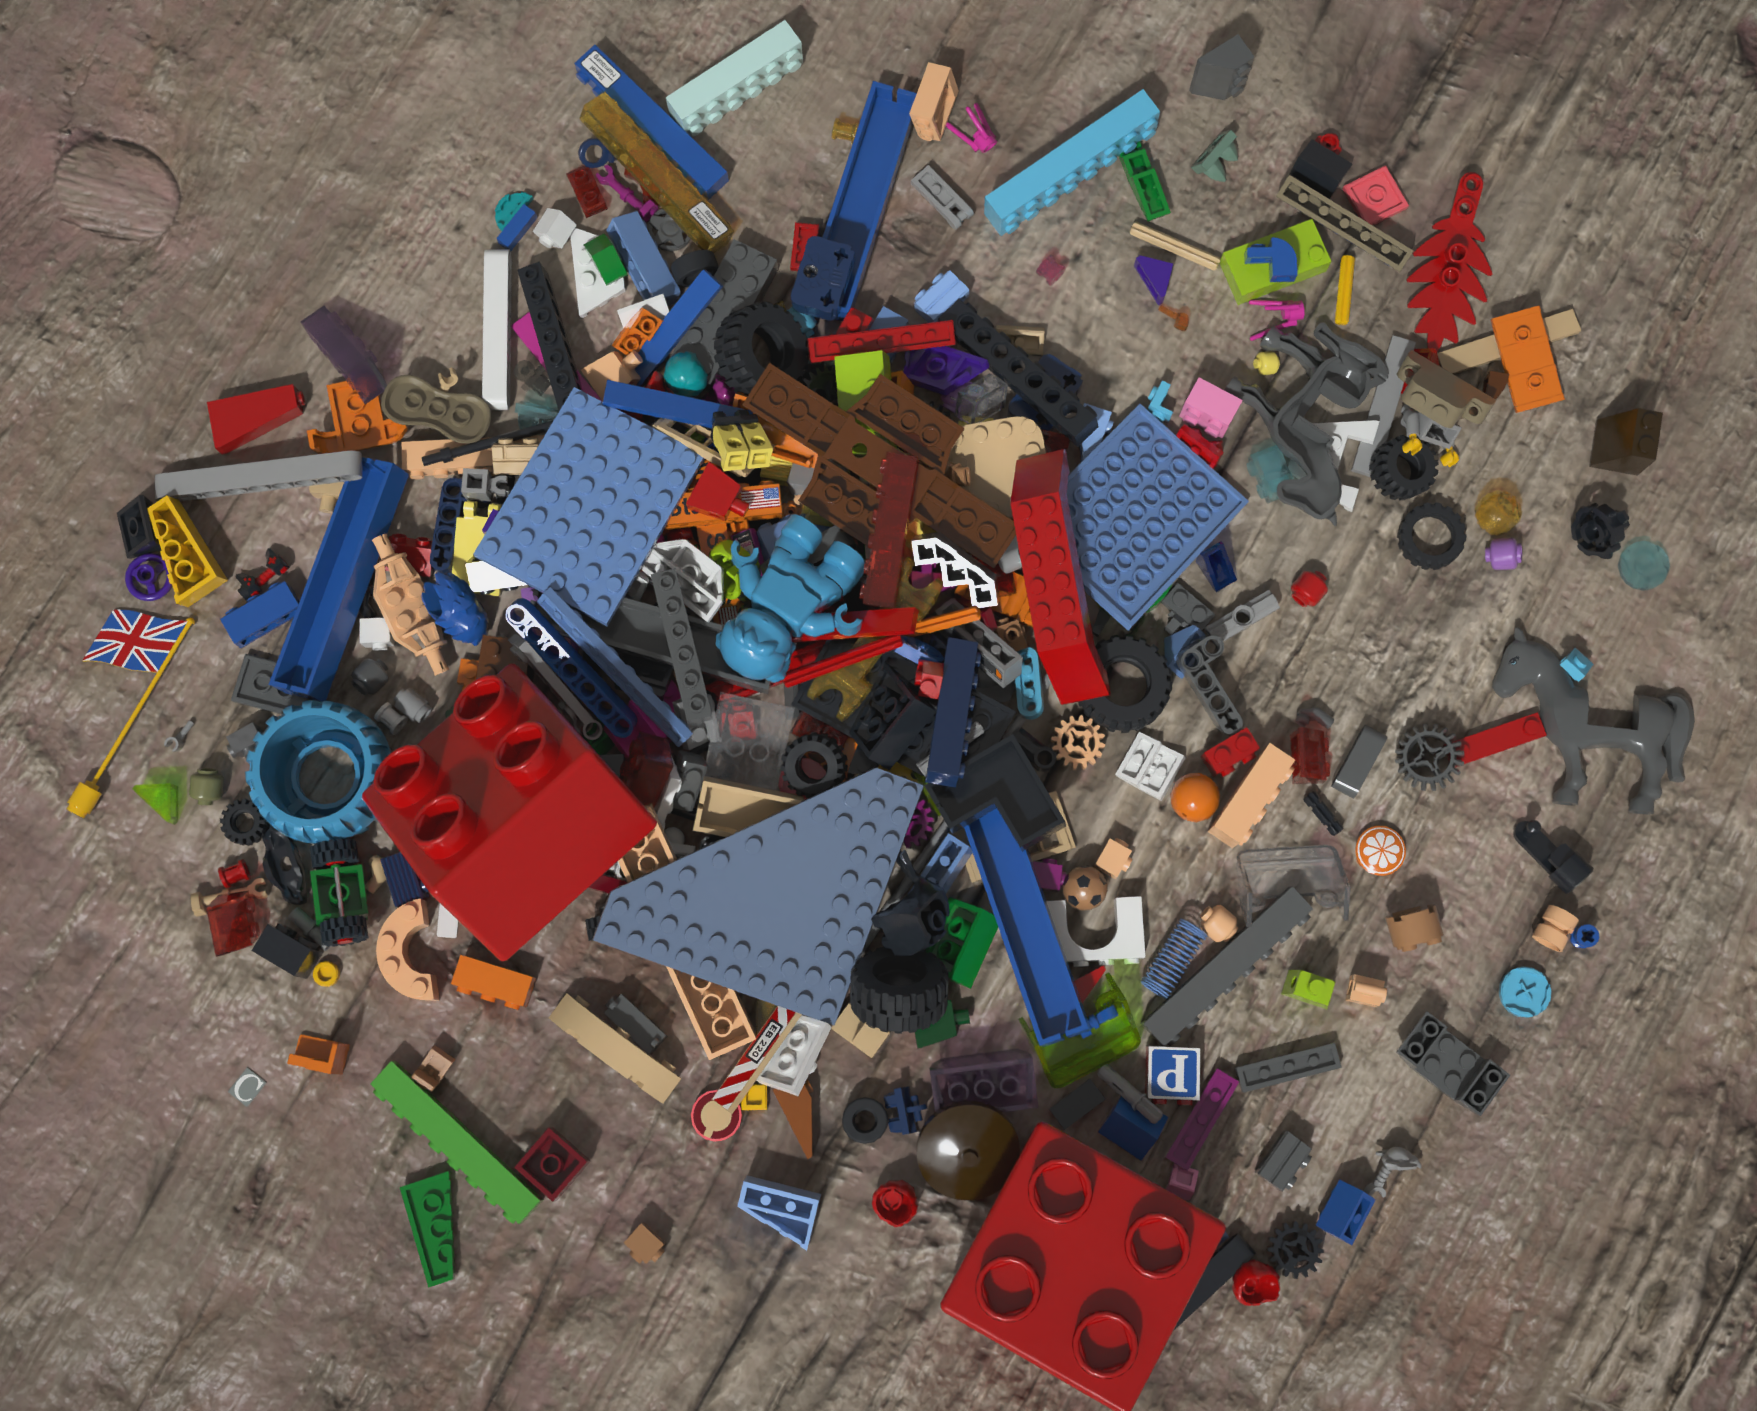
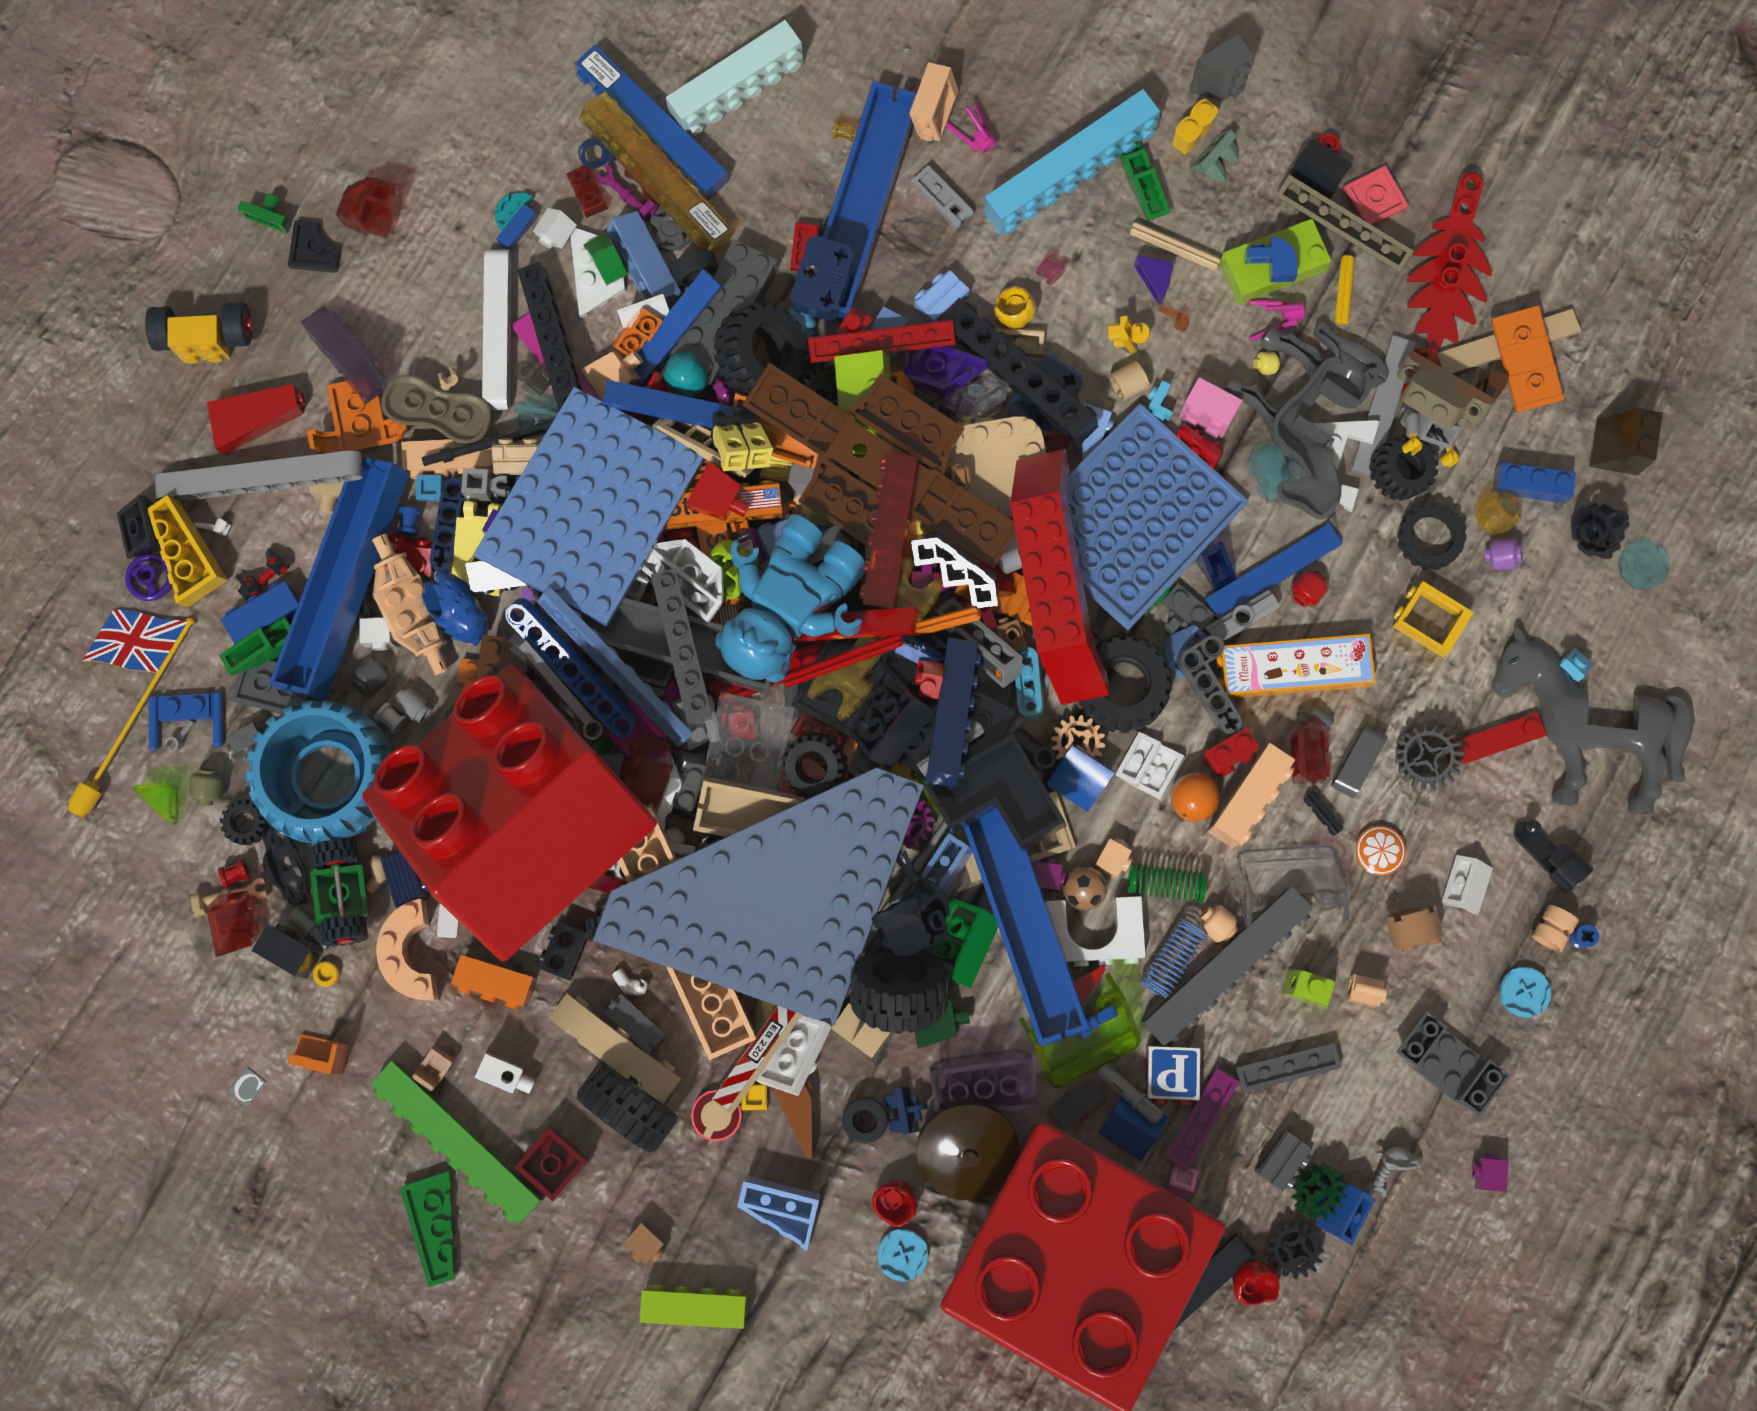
(185, 708): none -> blue plate
(199, 336): none -> brick
(220, 527): none -> white hand
(256, 648): none -> green slope
(265, 214): none -> green tile
(310, 251): none -> black tile
(370, 206): none -> clear red brick
(408, 521): none -> blue bush
(429, 487): none -> dark azure tile
(491, 1073): none -> white torso
(570, 953): none -> black brick
(626, 1108): none -> black tyre
(629, 986): none -> white arm
(693, 1307): none -> lime brick
(902, 1254): none -> medium azure tile
(1015, 307): none -> yellow hair
(1080, 777): none -> blue slope
(1126, 334): none -> yellow hips
(1129, 381): none -> tan piece
(1194, 126): none -> yellow brick
(1200, 888): none -> green piece
(1273, 571): none -> blue tile
(1296, 666): none -> brick
(1318, 1194): none -> dark green gear
(1443, 601): none -> yellow window
(1467, 884): none -> white panel
(1490, 1173): none -> magenta brick
(1535, 482): none -> blue brick

